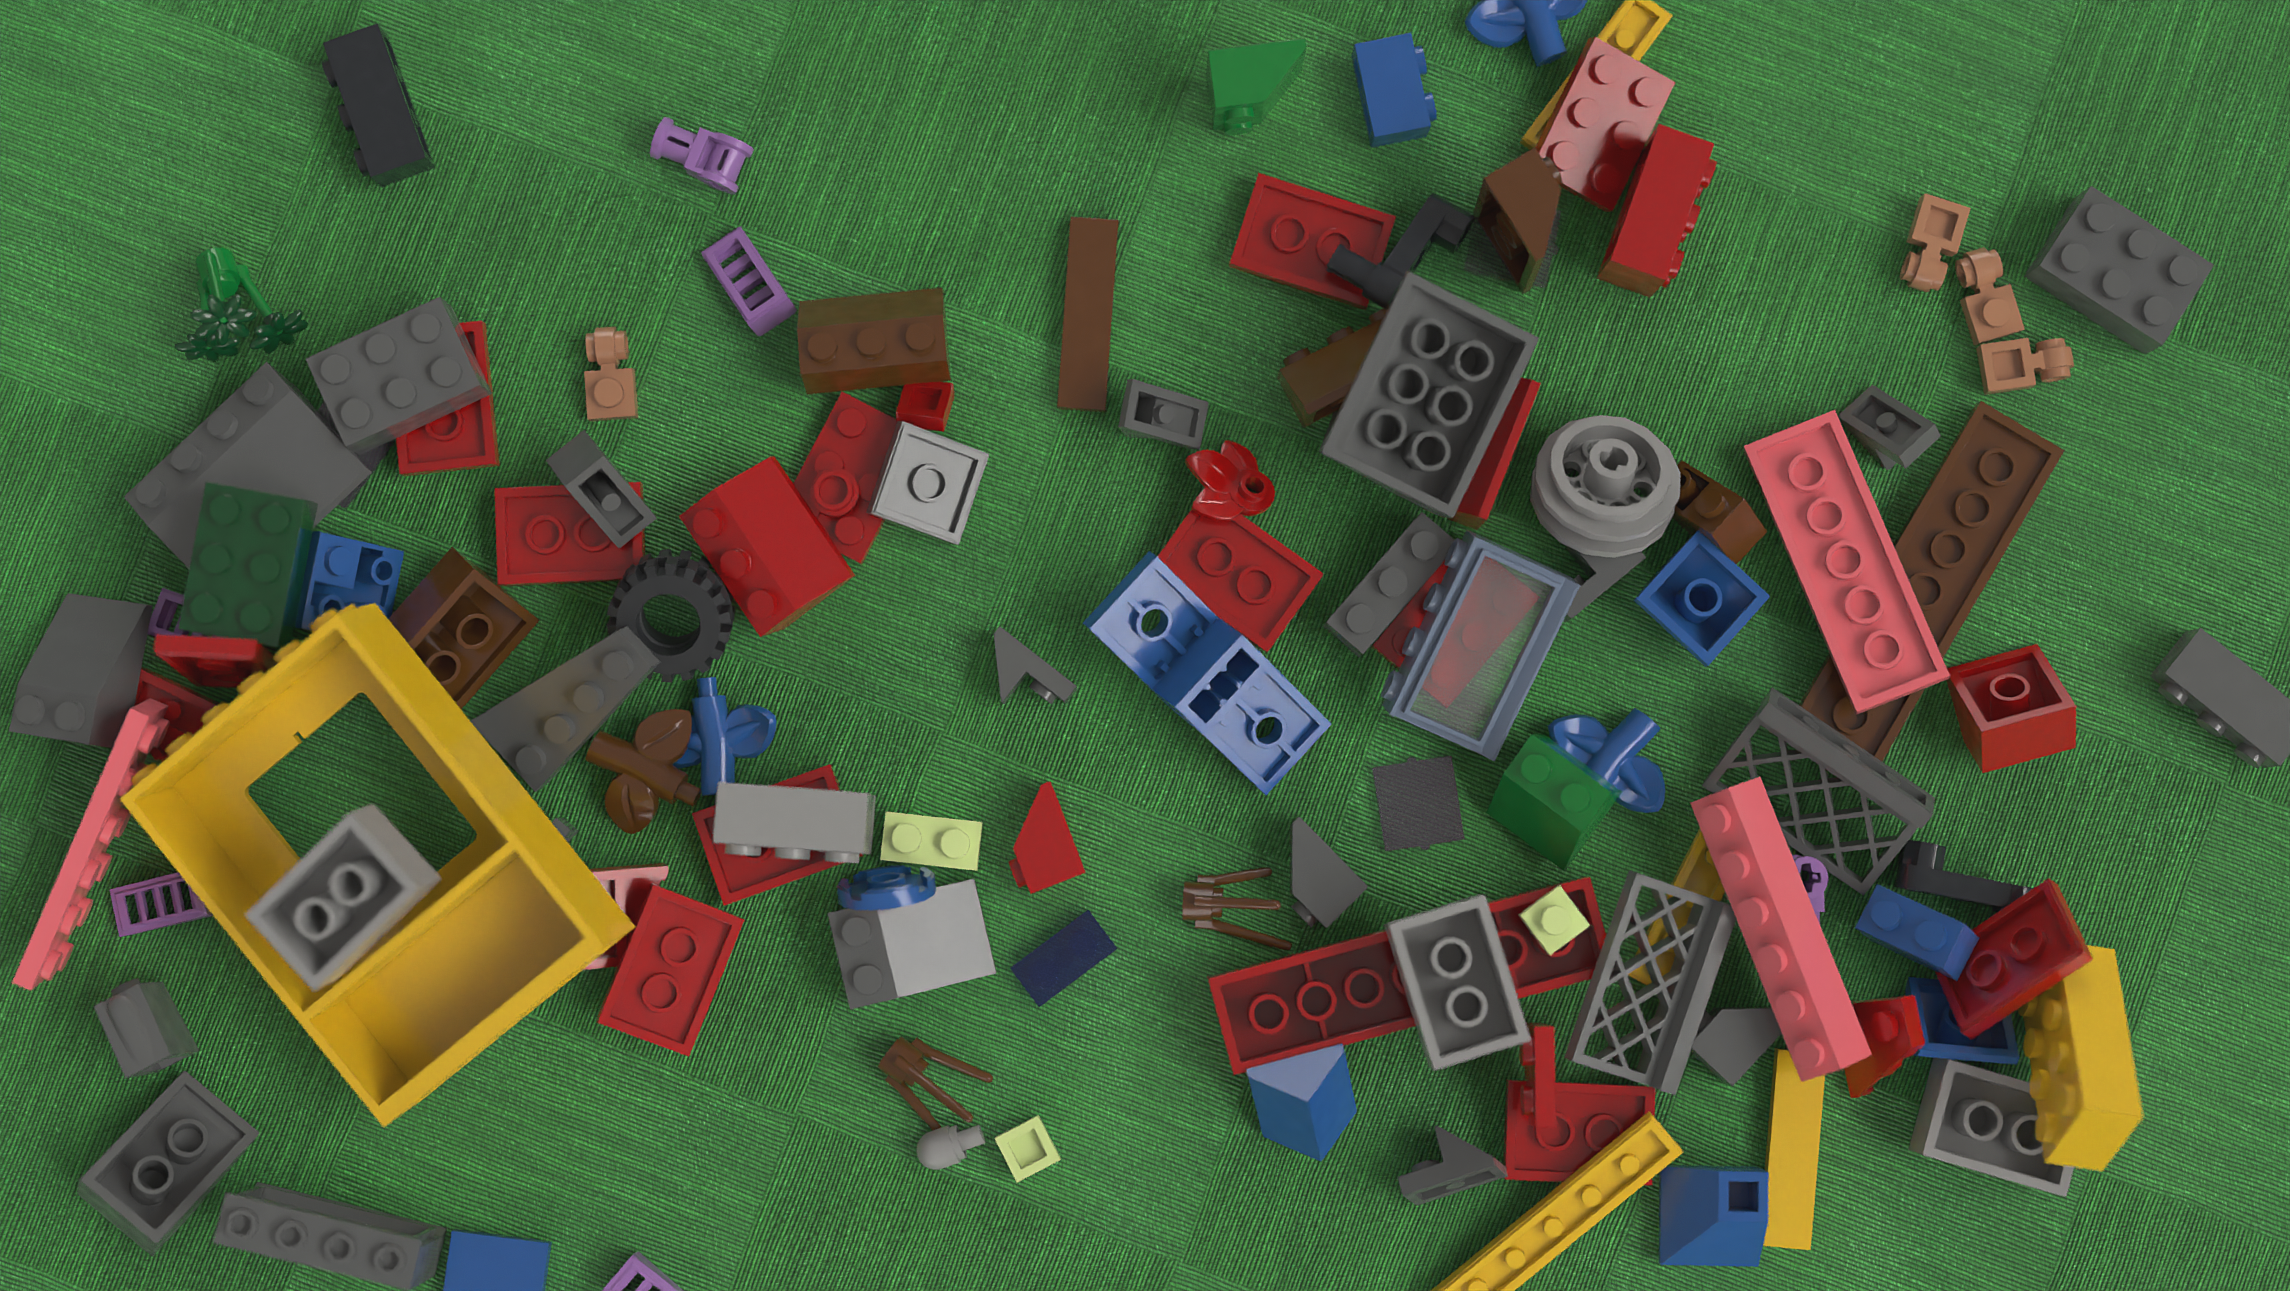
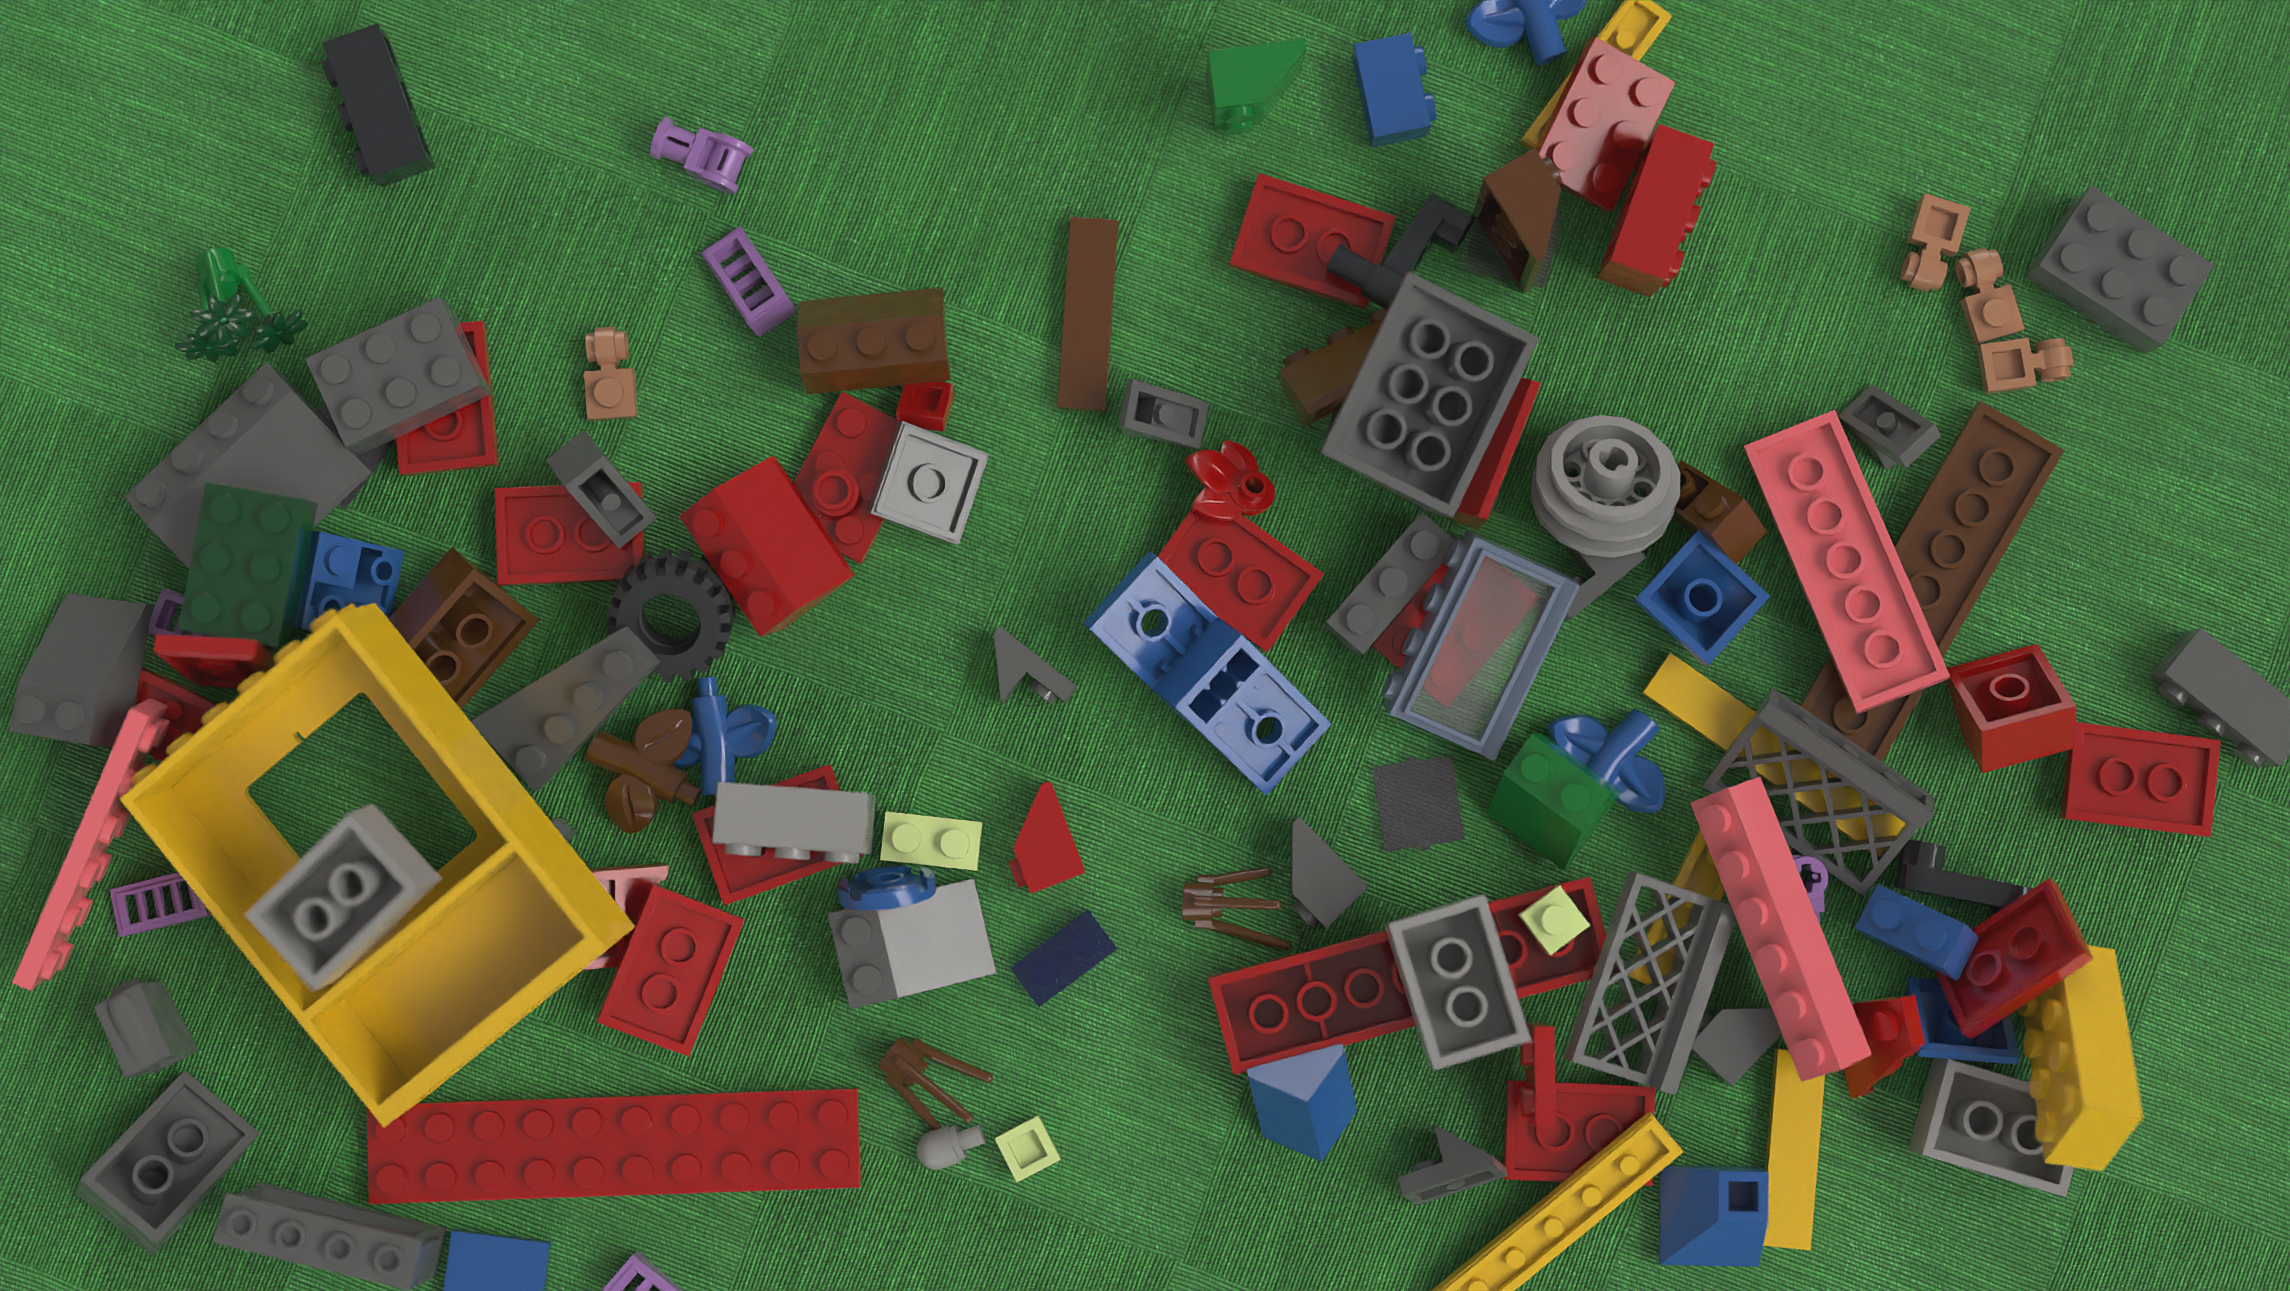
(616, 1146): none -> red plate
(1720, 720): none -> yellow tile
(2141, 780): none -> red plate

